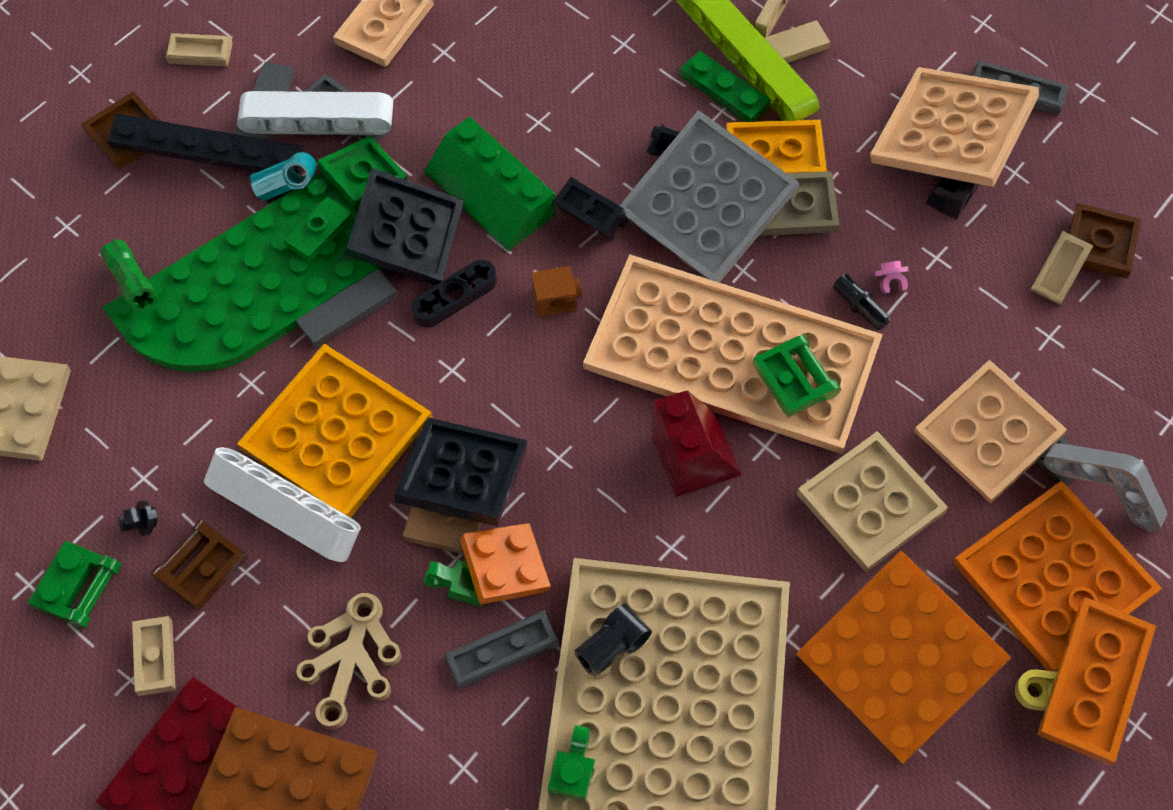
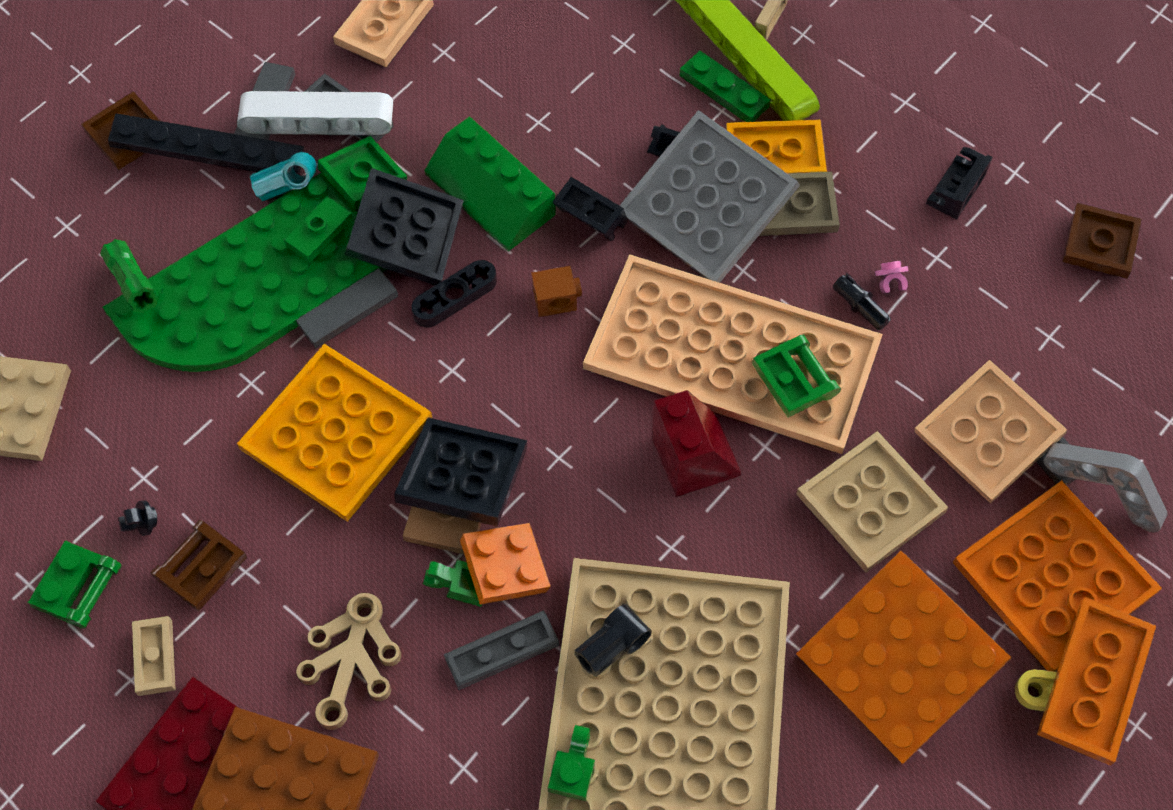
(199, 50): tan tile -> none
(282, 504): white beam -> none
(799, 41): tan tile -> none
(955, 126): light nougat plate -> none
(1050, 92): dark grey tile -> none
(1061, 268): tan tile -> none

